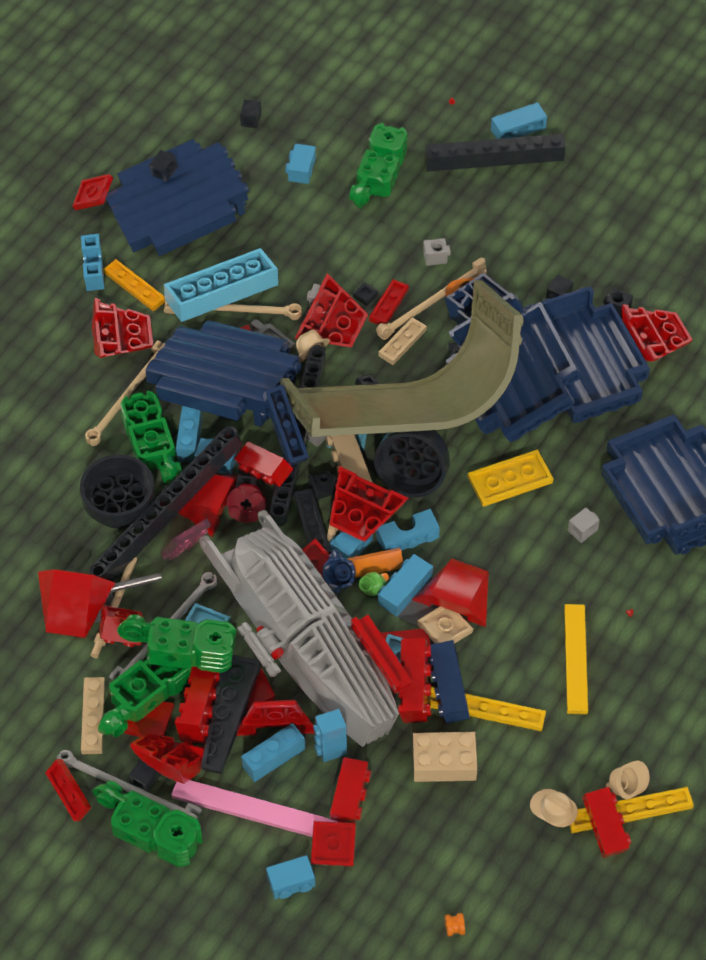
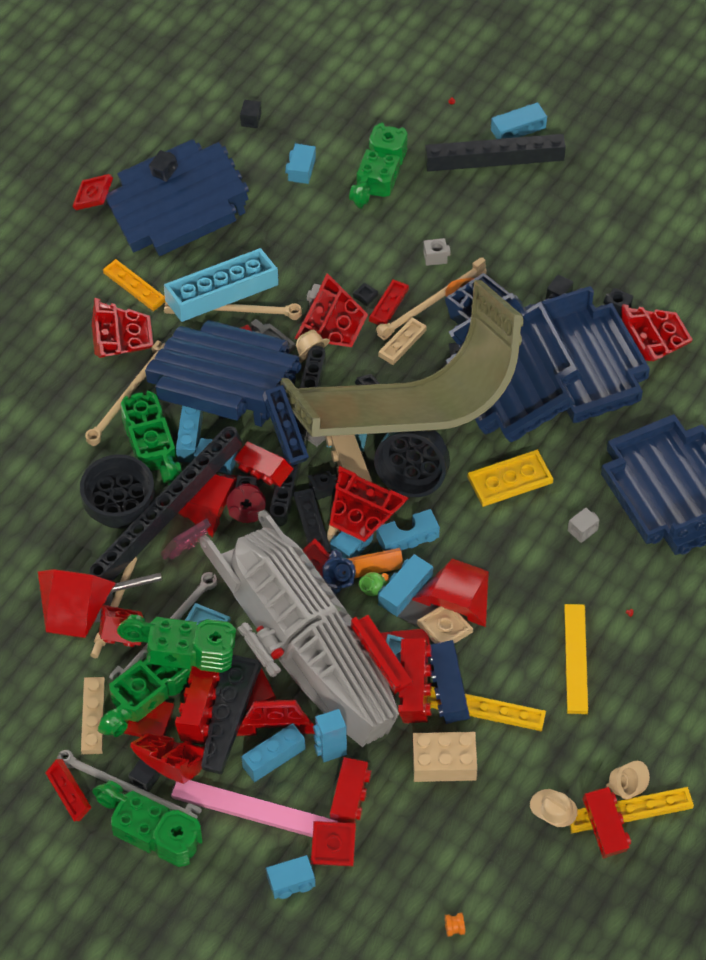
(92, 262): dark azure arch -> none

